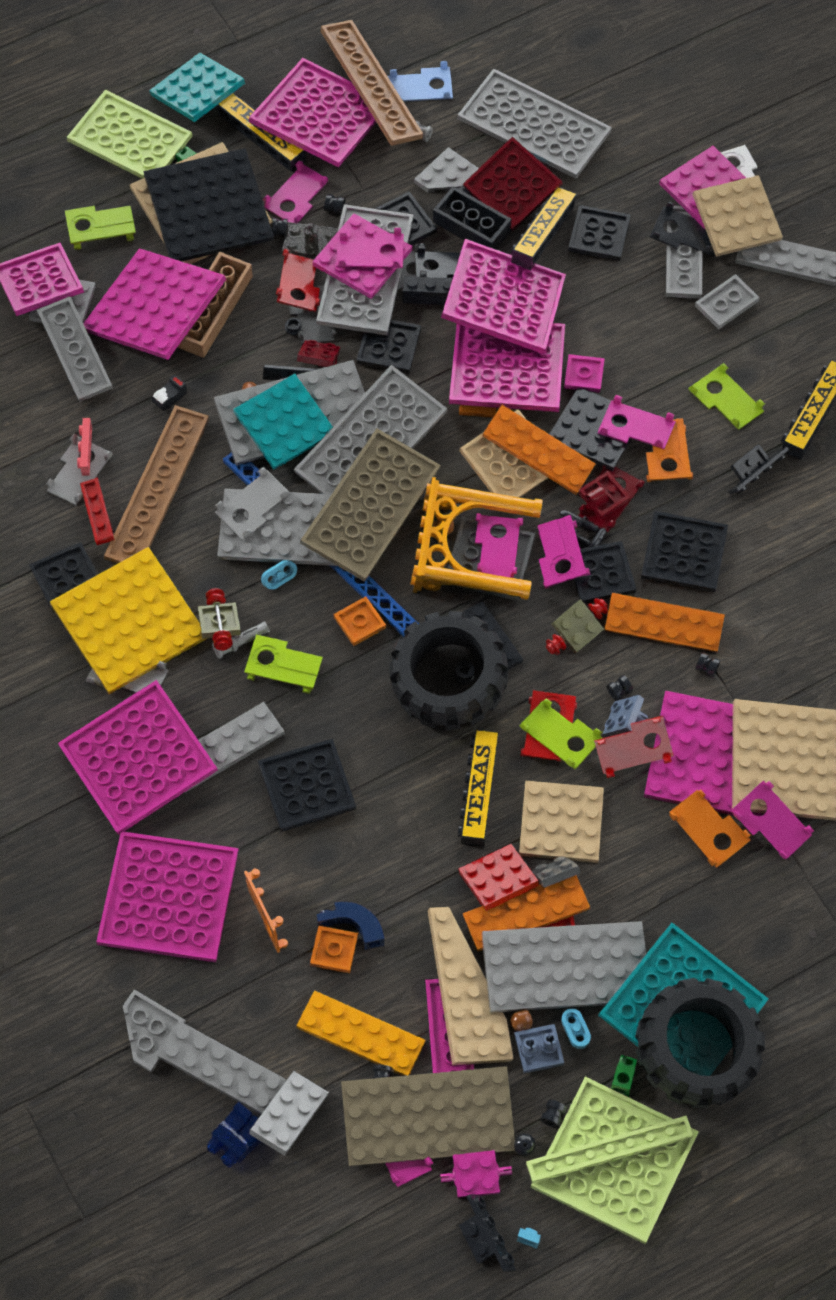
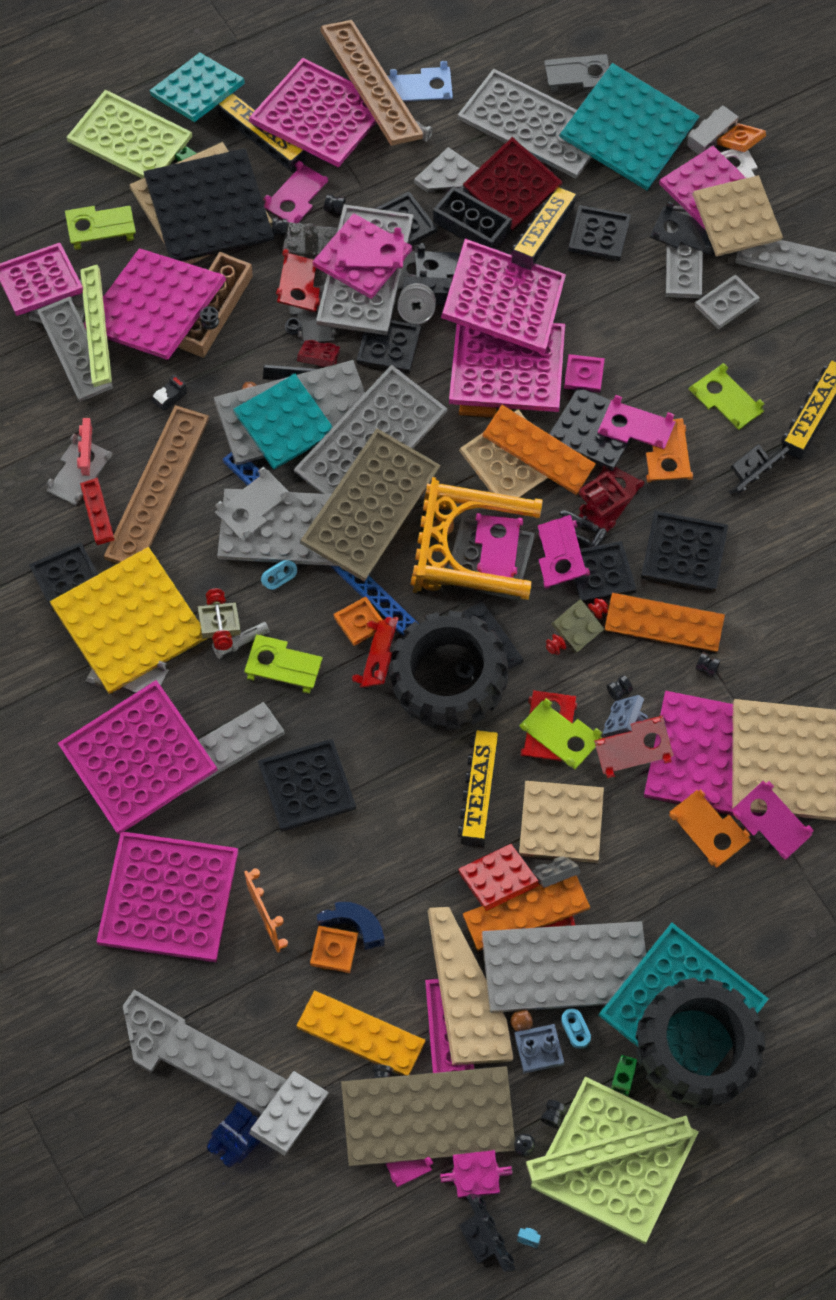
(96, 326): none -> yellowish green plate
(205, 315): none -> black wheel
(378, 653): none -> red piece
(413, 294): none -> light grey wheel
(574, 71): none -> piece
(629, 126): none -> teal plate
(711, 129): none -> light grey brick
(741, 137): none -> orange plate

